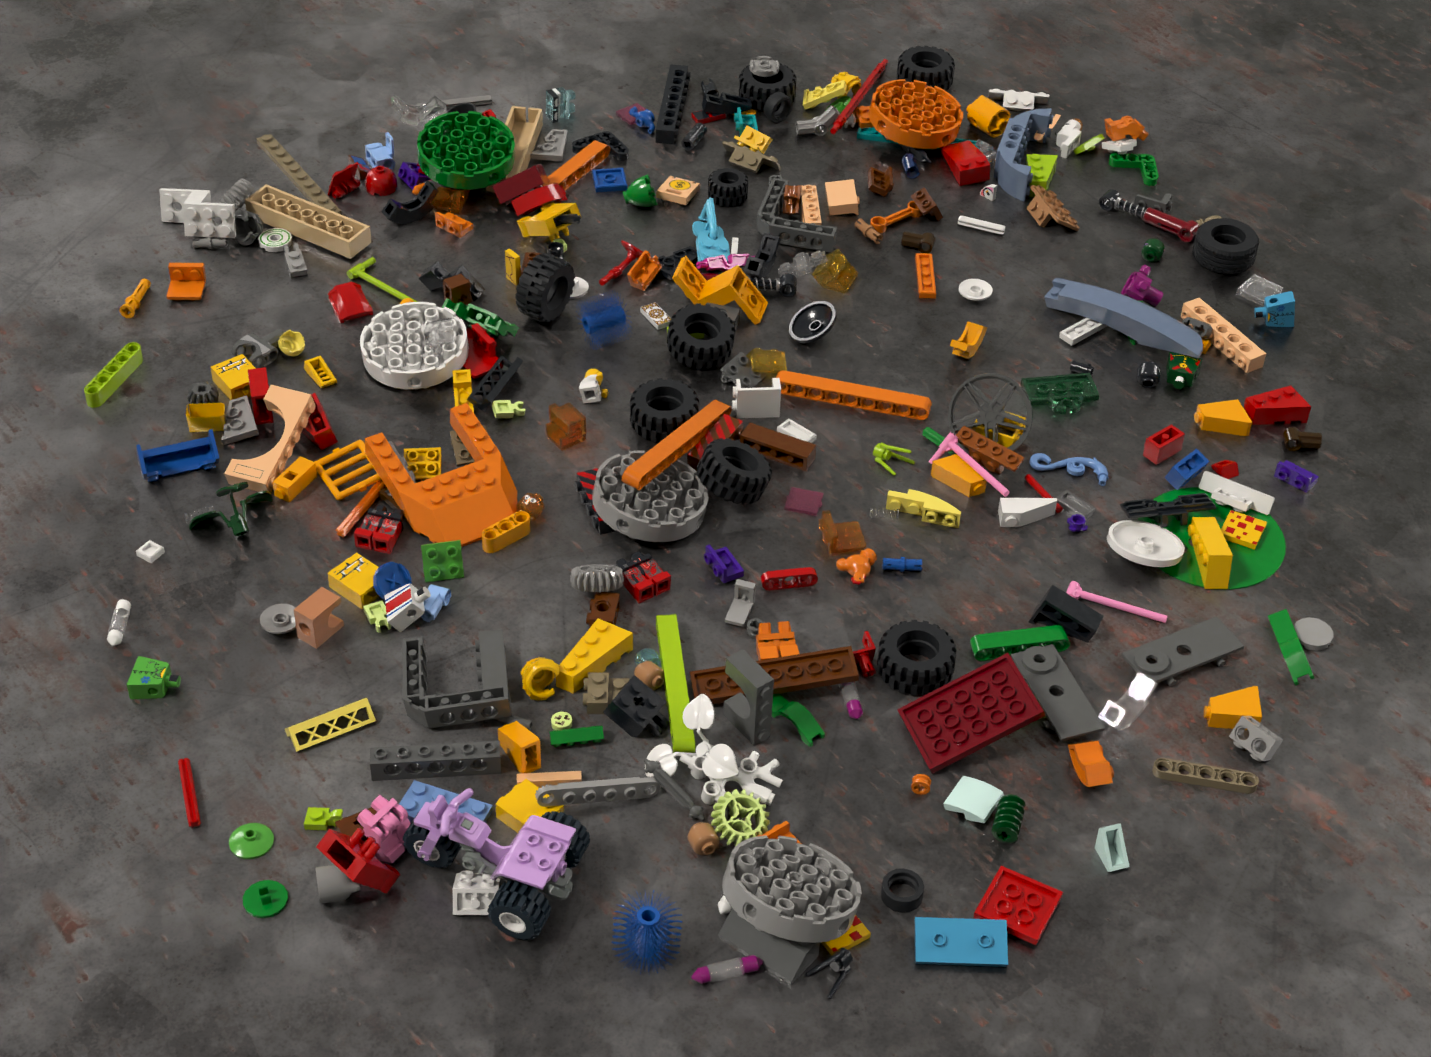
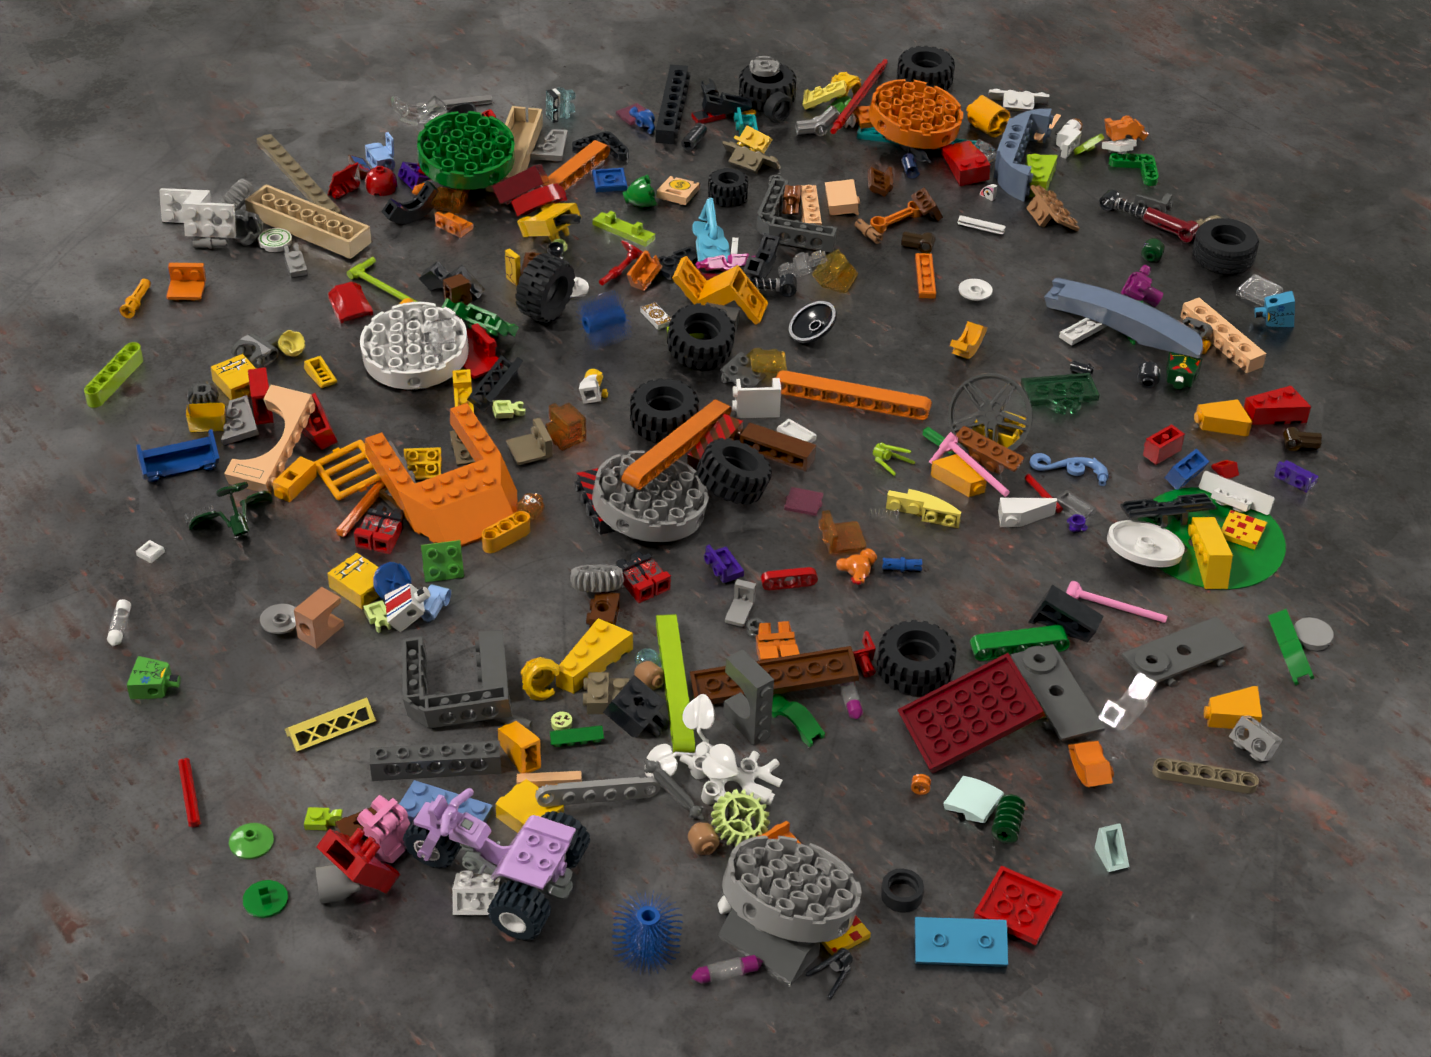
(531, 446): none -> dark tan bracket
(624, 229): none -> lime hinge

